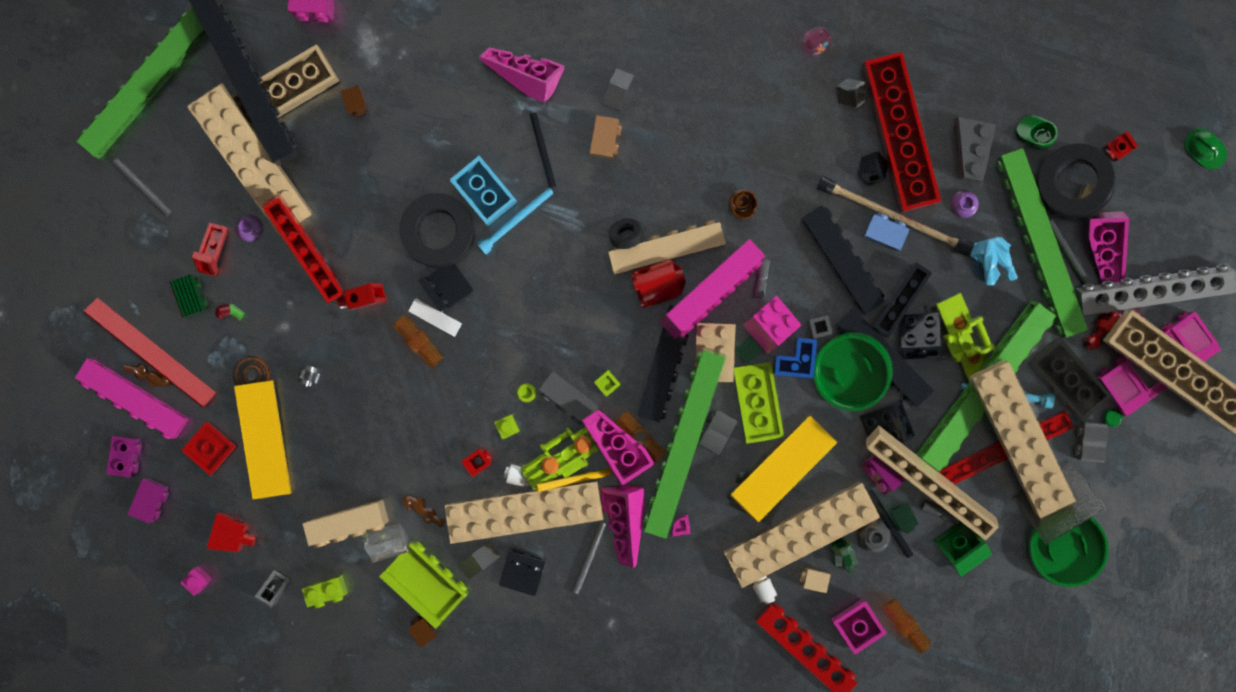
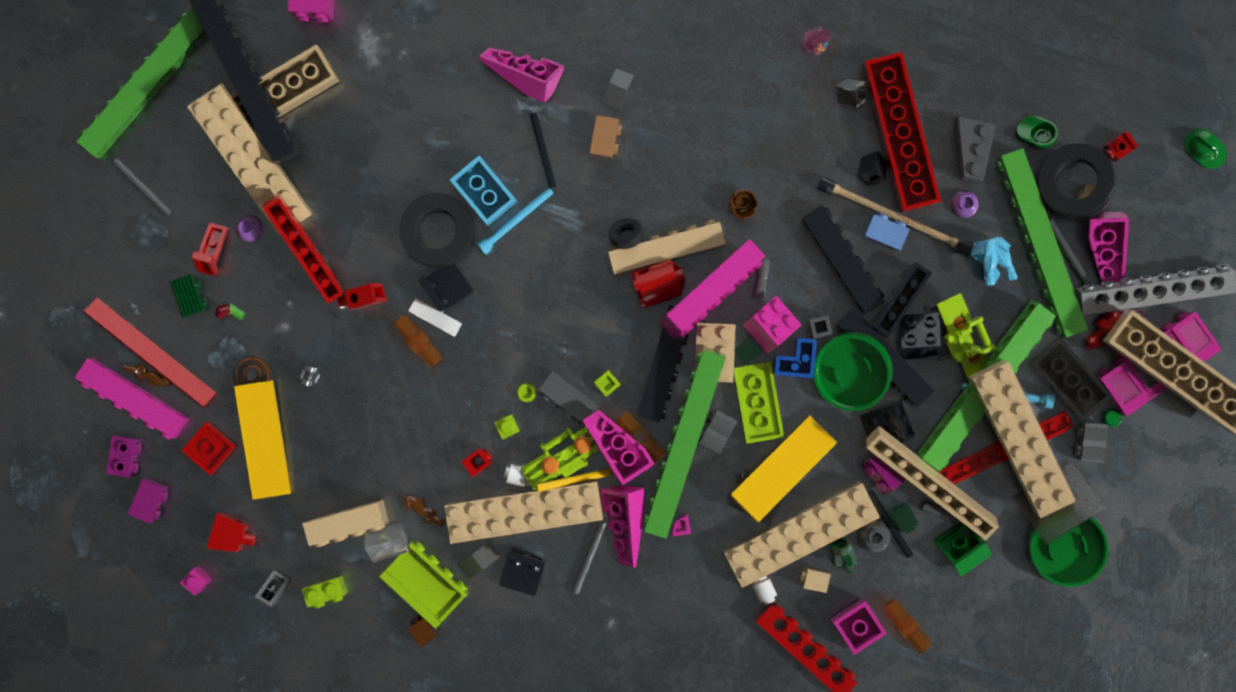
(354, 101): reddish brown brick -> none

